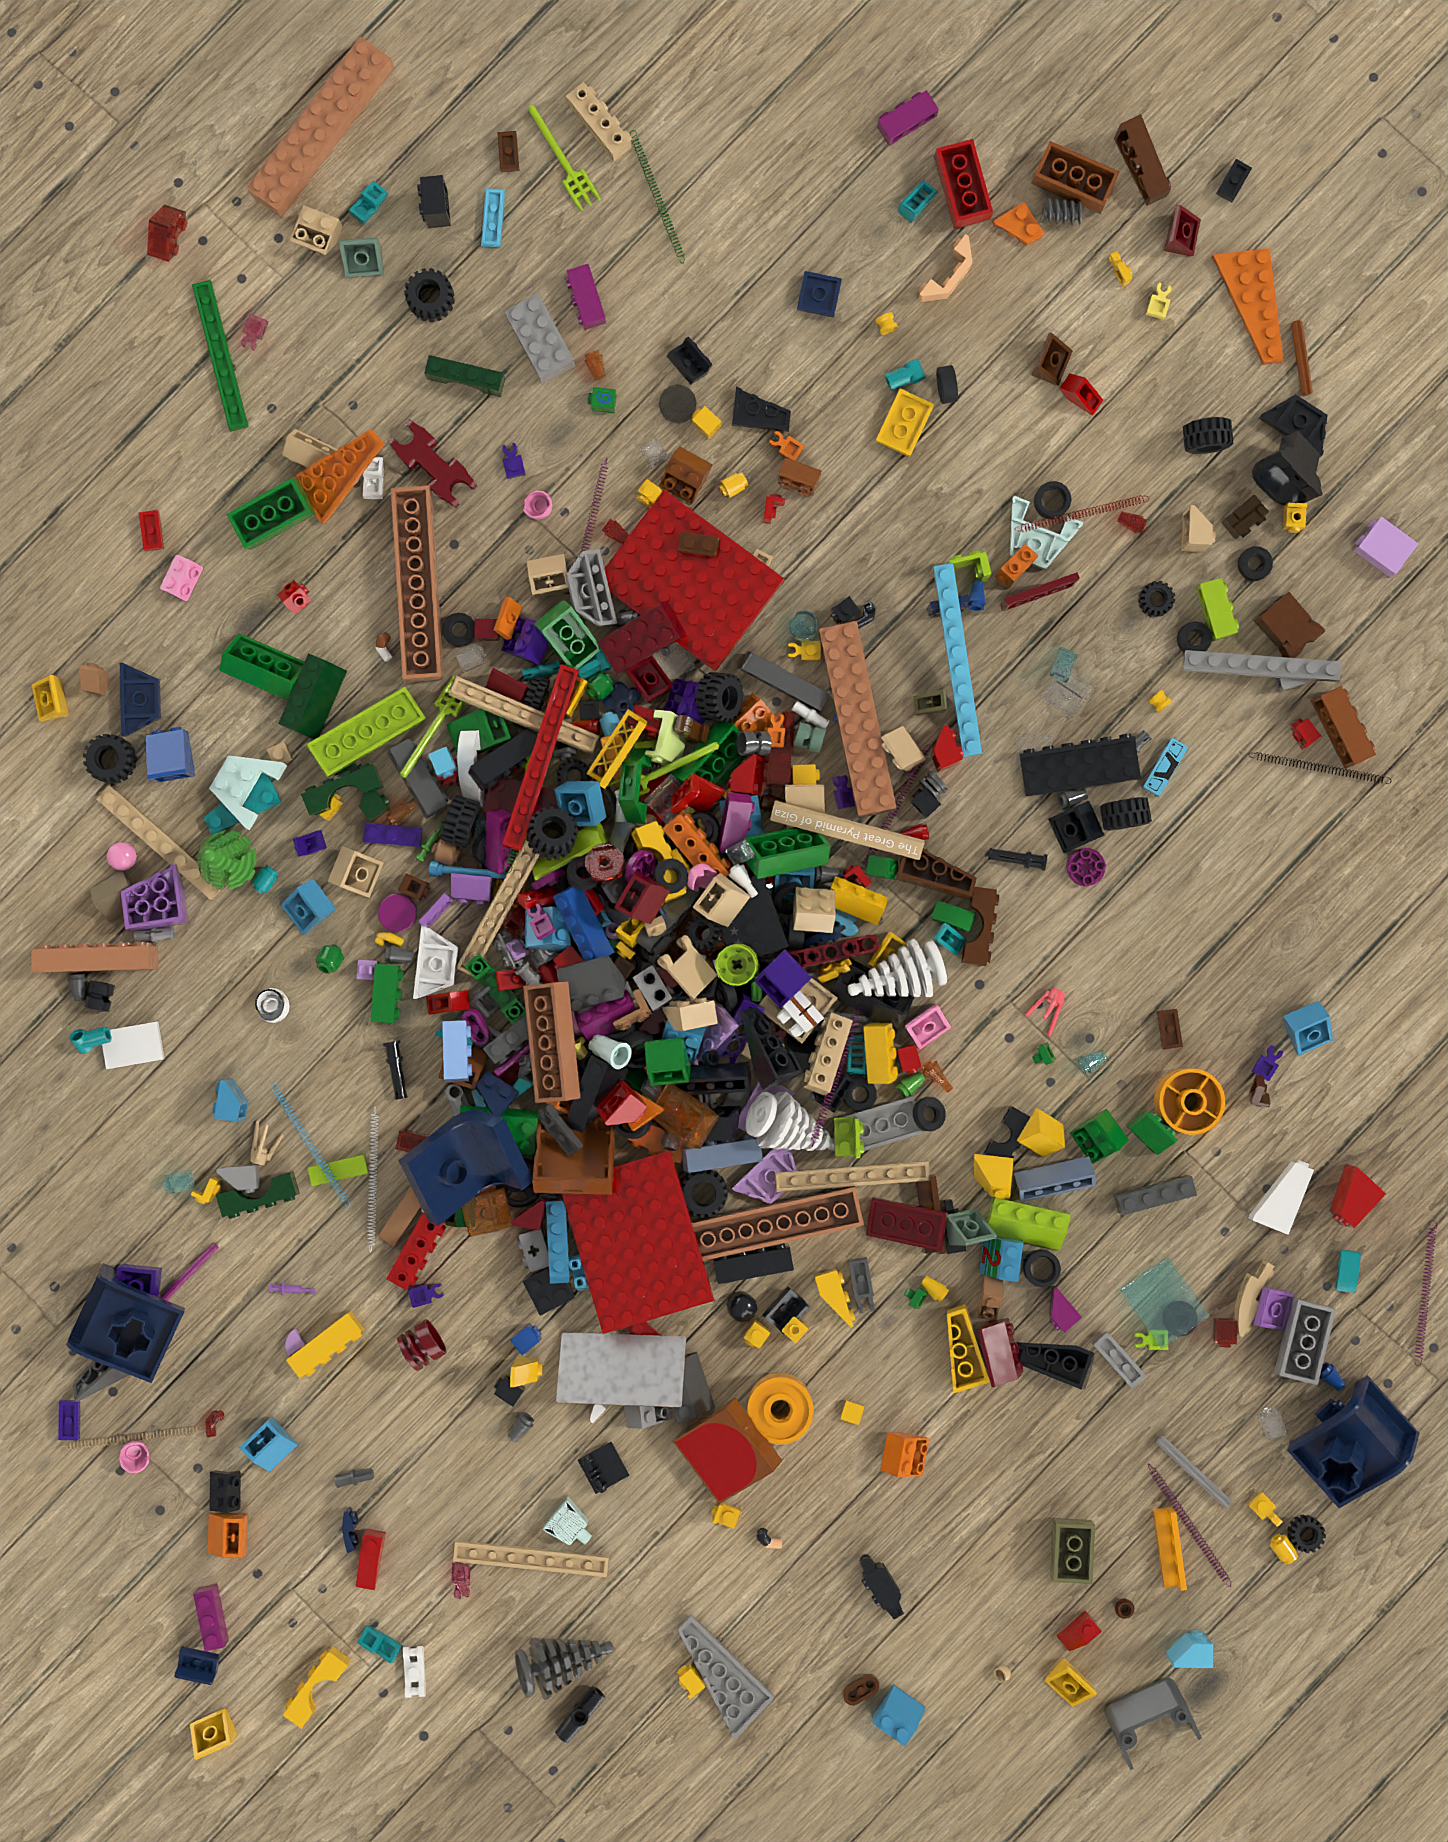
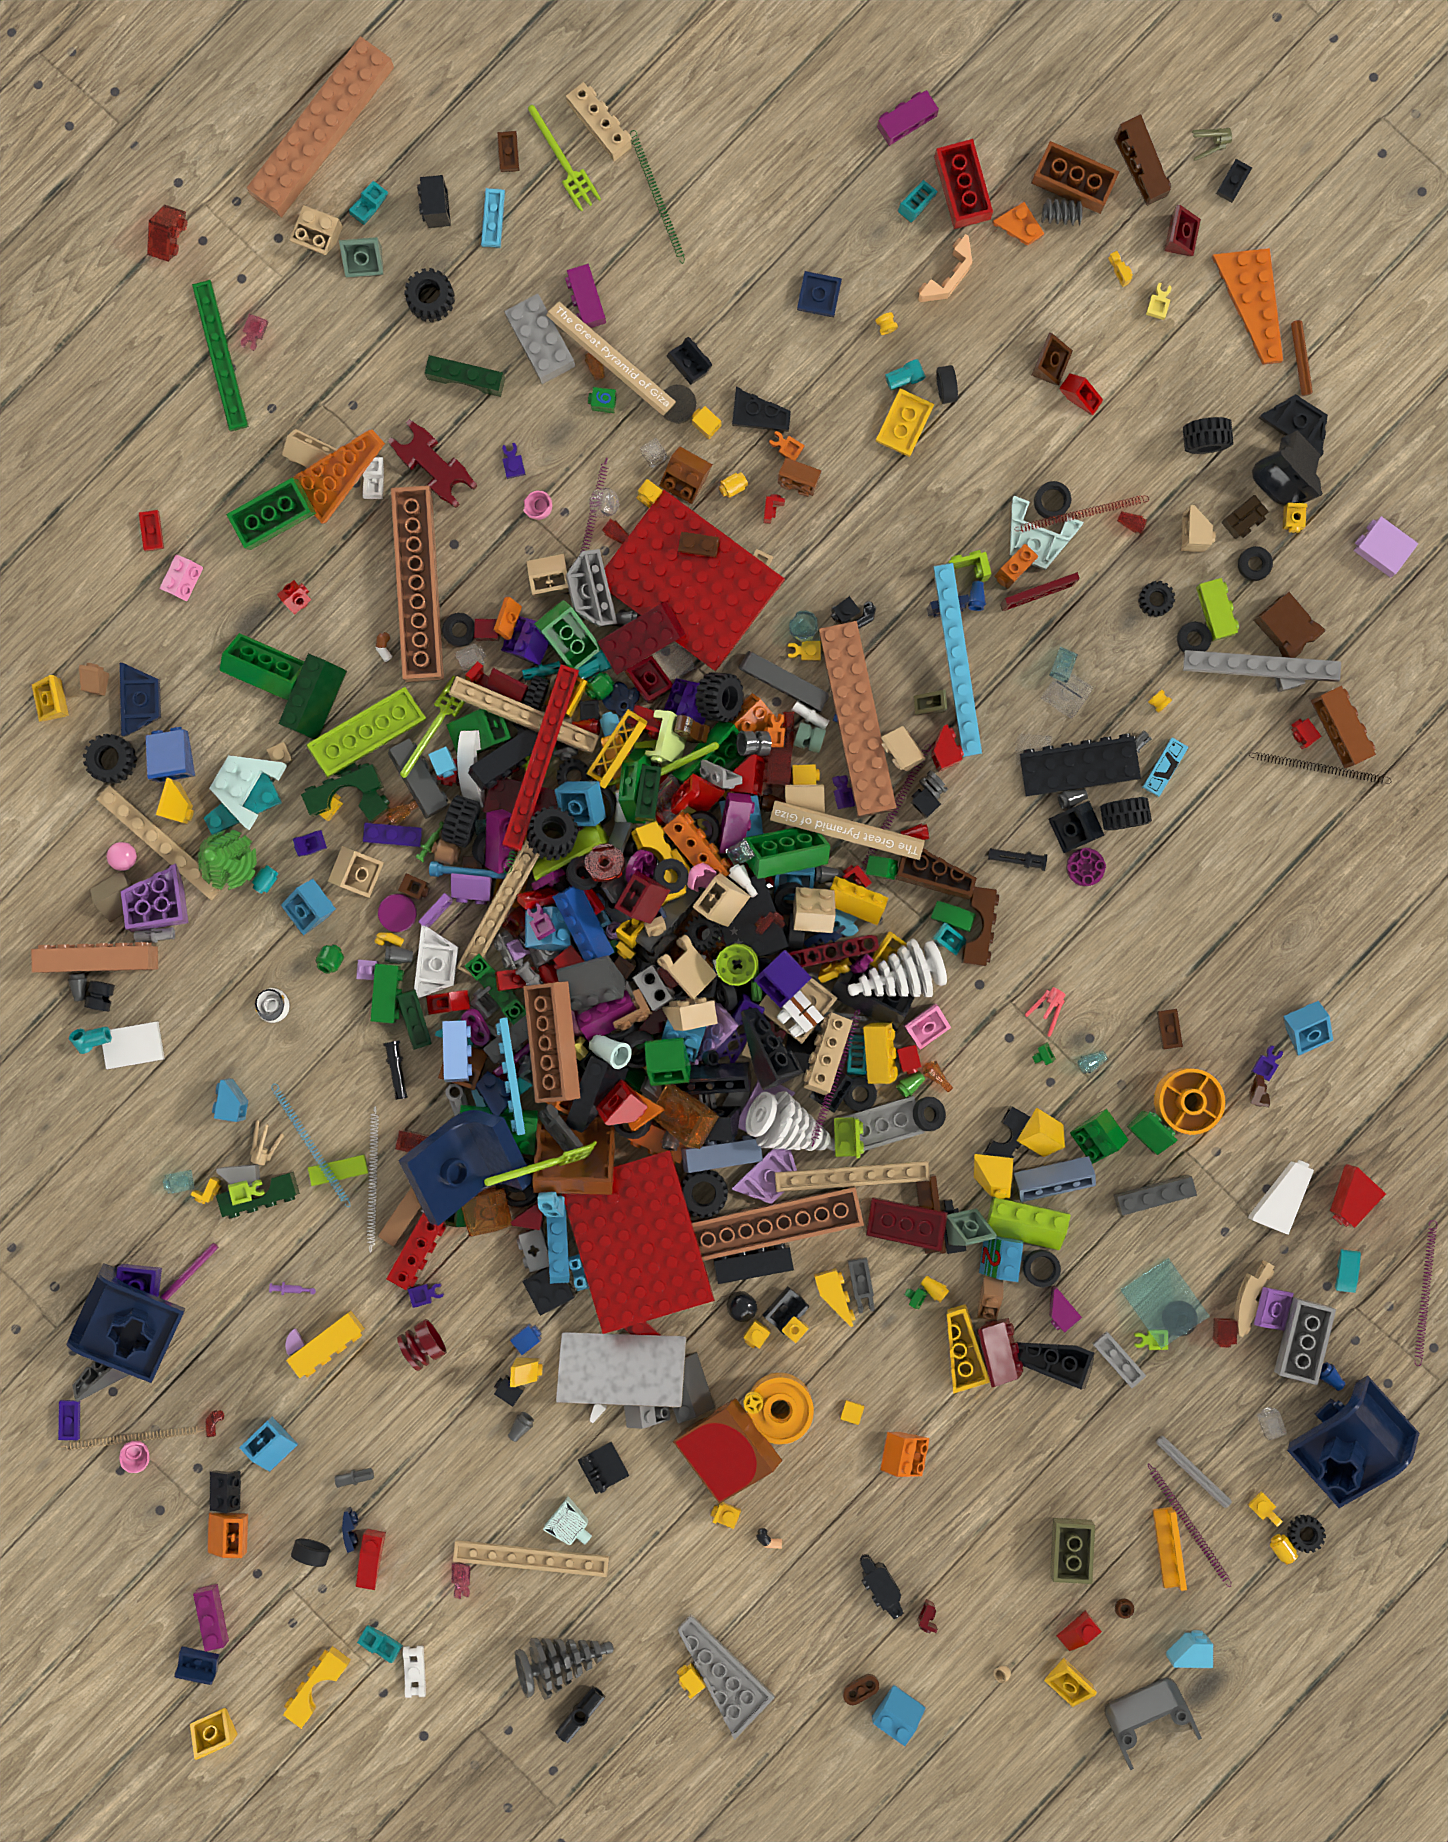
(175, 803): none -> yellow slope
(242, 1192): none -> lime plate
(310, 1552): none -> black tyre
(414, 1019): none -> dark green plate
(476, 675): none -> red bracket
(511, 1085): none -> medium azure plate
(551, 1204): none -> medium azure leg
(566, 1158): none -> lime piece
(604, 502): none -> clear hair
(611, 358): none -> tan tile
(648, 793): none -> dark green plate
(719, 775): none -> light grey bracket
(754, 1406): none -> yellow wheel
(763, 923): none -> clear red bracket
(861, 964): none -> magenta plate
(927, 1613): none -> dark red bracket
(1220, 137): none -> olive plant

